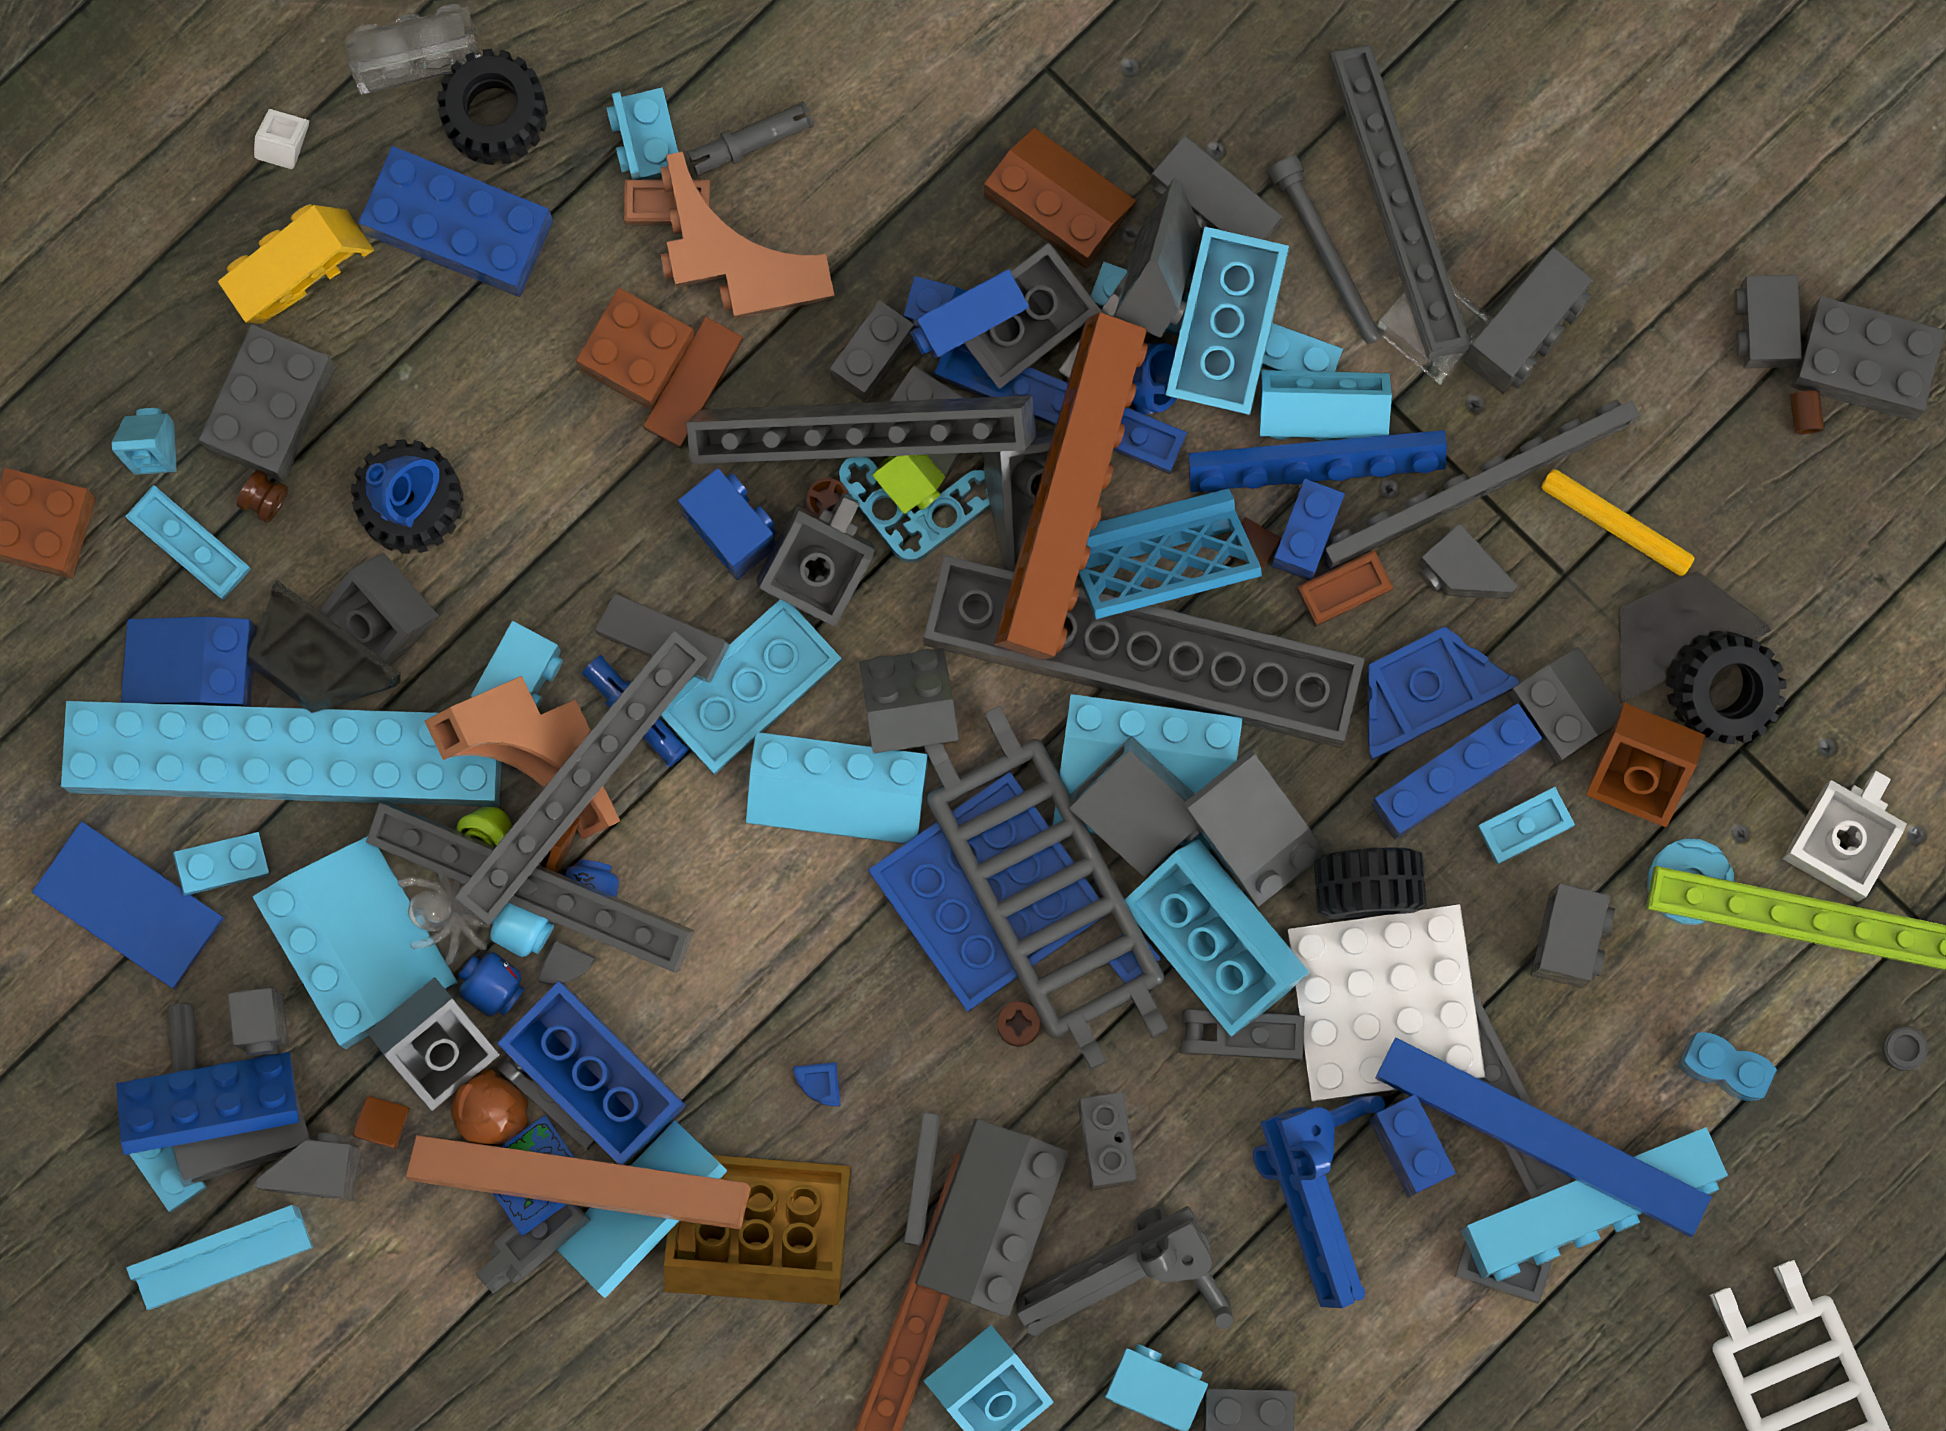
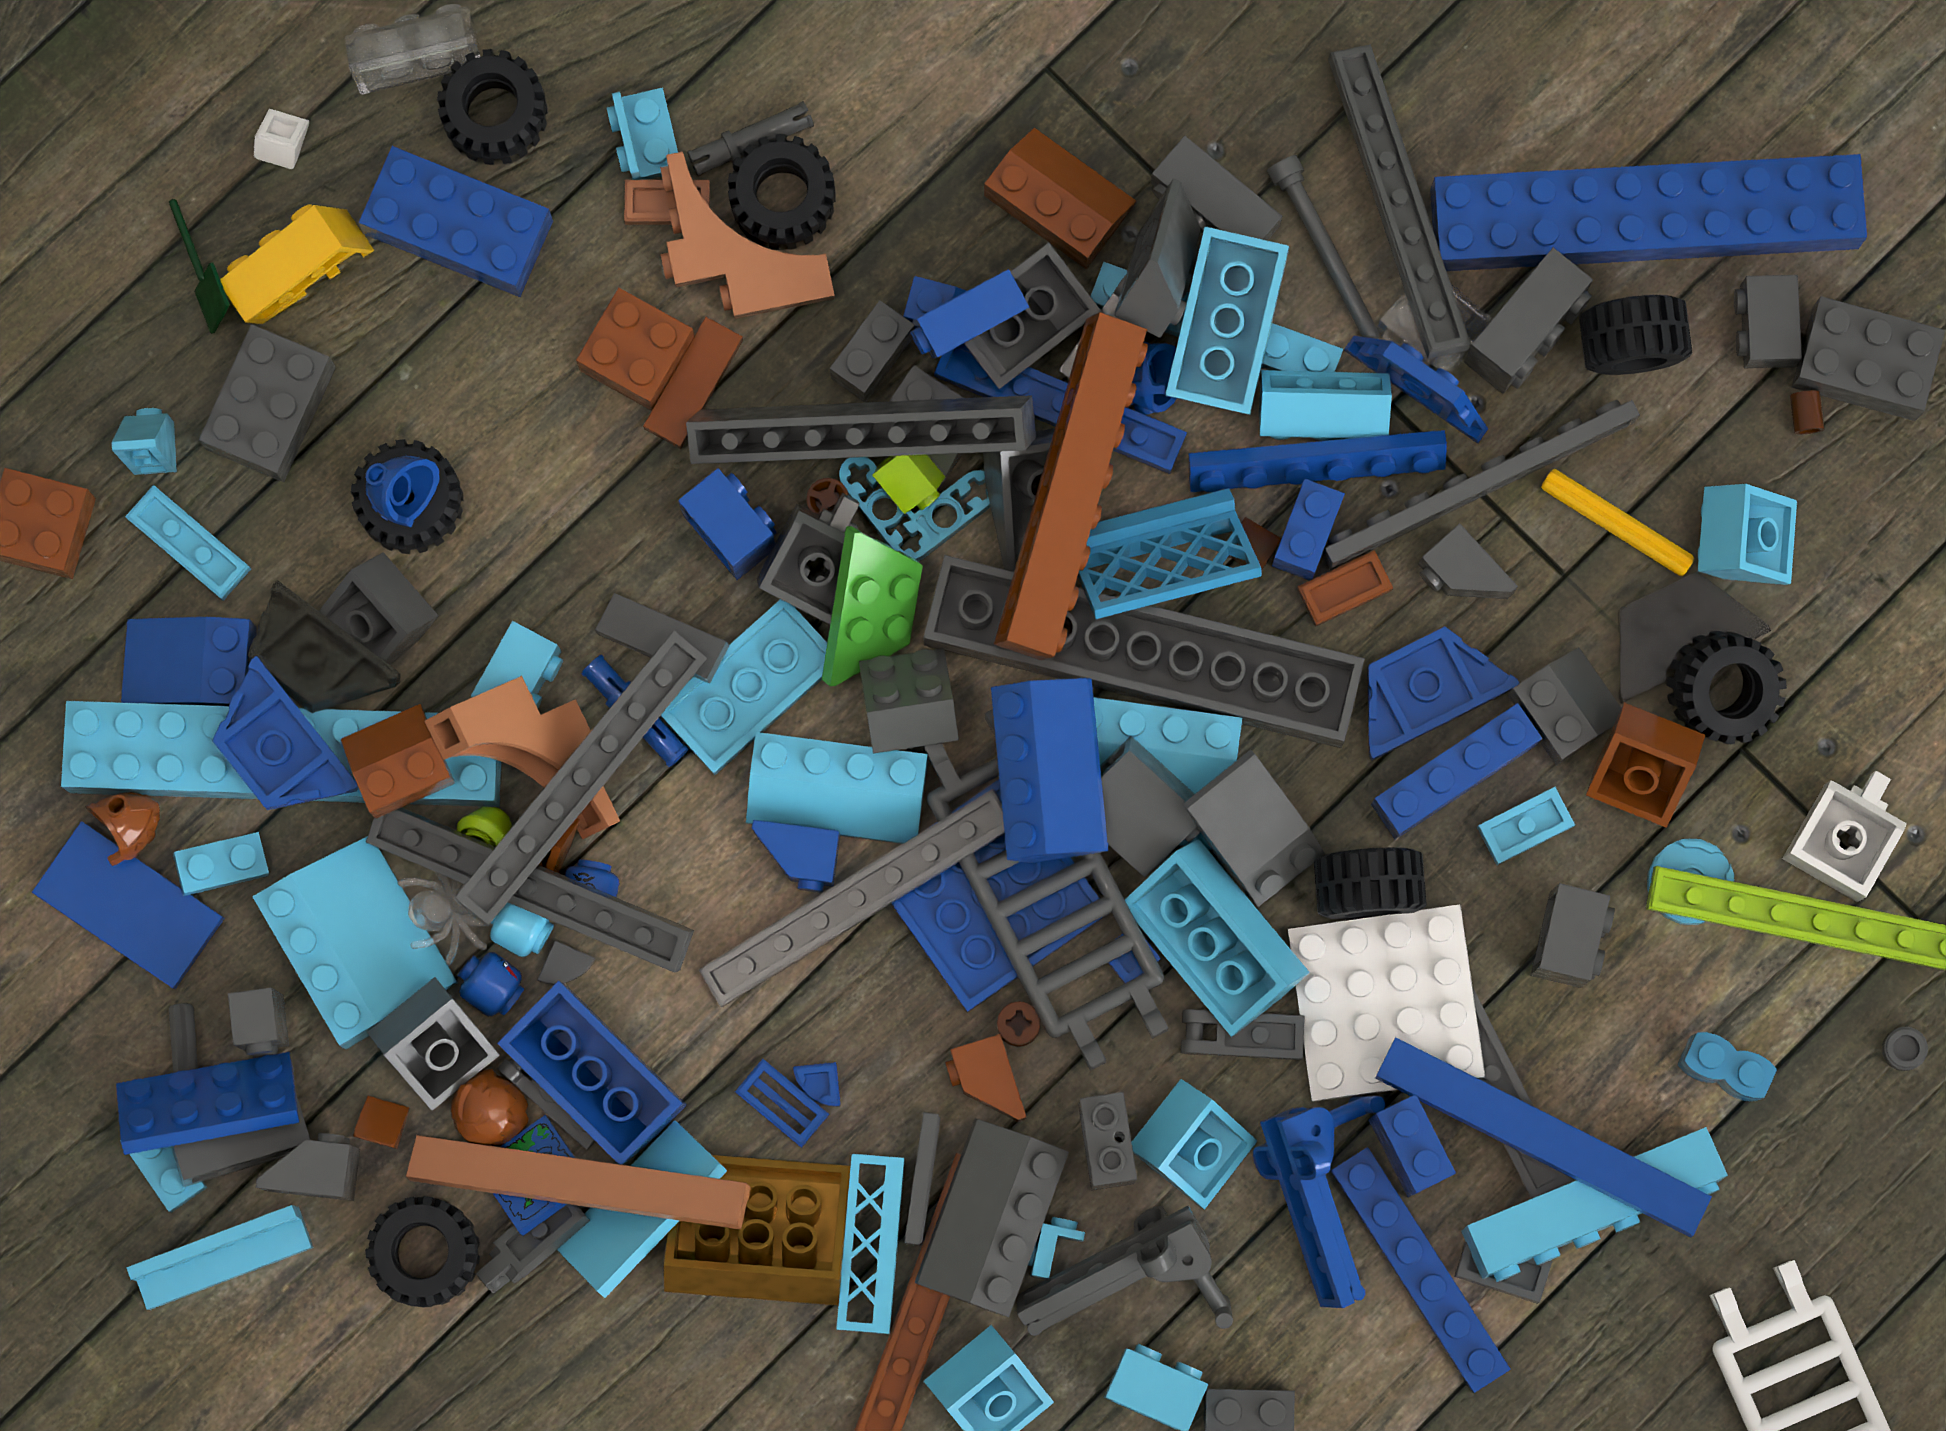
(131, 821): none -> dark orange helmet
(209, 289): none -> dark green piece
(262, 496): reddish brown wheel -> none
(277, 745): none -> blue wing
(385, 1245): none -> black tyre
(396, 762): none -> dark orange slope
(774, 158): none -> black tyre
(801, 852): none -> blue slope
(810, 1126): none -> blue tile
(855, 899): none -> dark grey tile
(871, 605): none -> bright green wing
(887, 1244): none -> medium azure fence
(987, 1076): none -> dark orange slope
(1044, 1248): none -> medium azure bracket
(1049, 769): none -> blue slope
(1193, 1143): none -> medium azure slope
(1420, 1270): none -> blue plate
(1431, 388): none -> blue wing
(1635, 334): none -> black tyre
(1650, 212): none -> blue brick
(1747, 534): none -> medium azure slope

